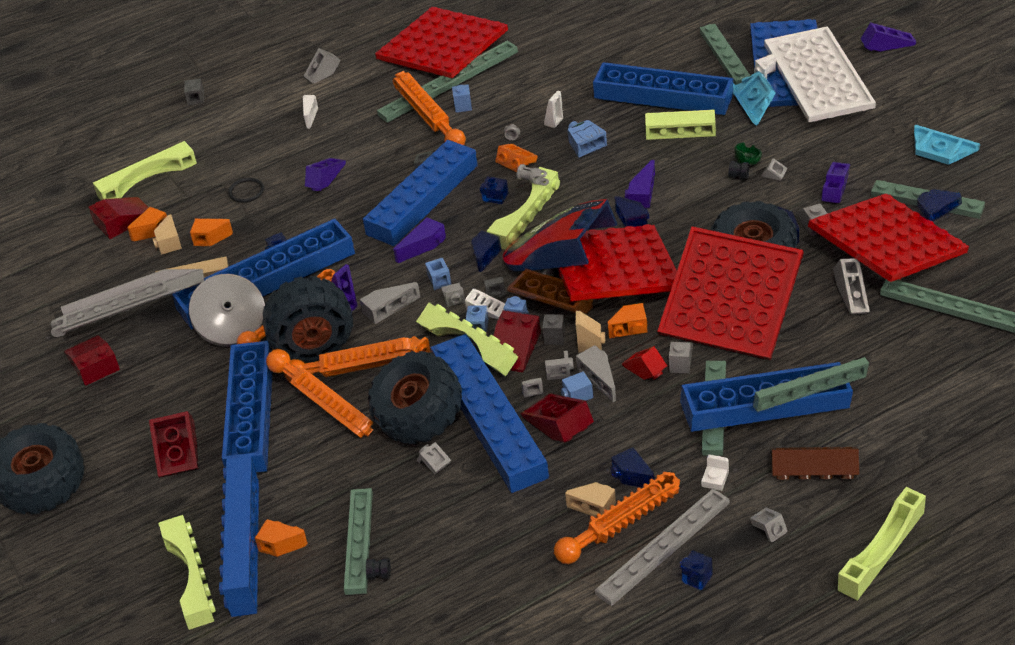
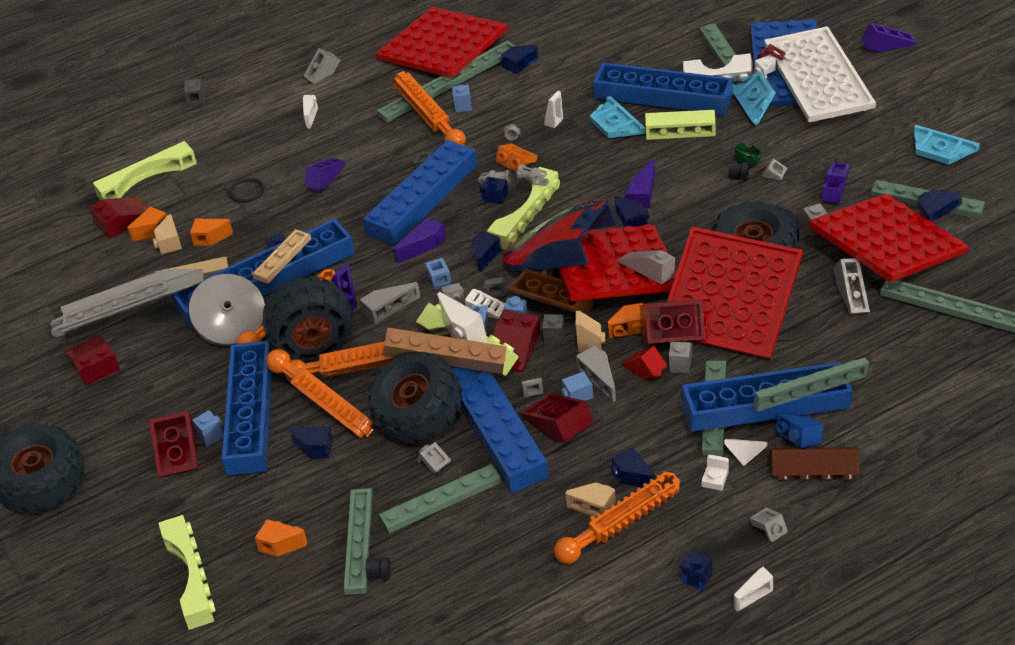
(208, 428): none -> medium blue brick
(239, 534): blue brick -> none
(281, 256): none -> tan tile
(313, 441): none -> clear blue slope
(440, 498): none -> sand green plate
(452, 350): none -> medium nougat brick
(461, 320): none -> white slope
(502, 175): none -> light grey piece
(519, 57): none -> clear blue slope
(559, 367): light grey bracket -> none
(586, 137): medium blue torso -> none
(615, 120): none -> medium azure wing
(652, 264): none -> light grey slope
(661, 547): light grey tile -> none
(672, 321): none -> dark red slope
(738, 68): none -> white arch
(745, 449): none -> white slope
(755, 588): none -> white slope
(770, 49): none -> dark red bracket
(799, 430): none -> blue slope
(863, 568): yellowish green arch -> none

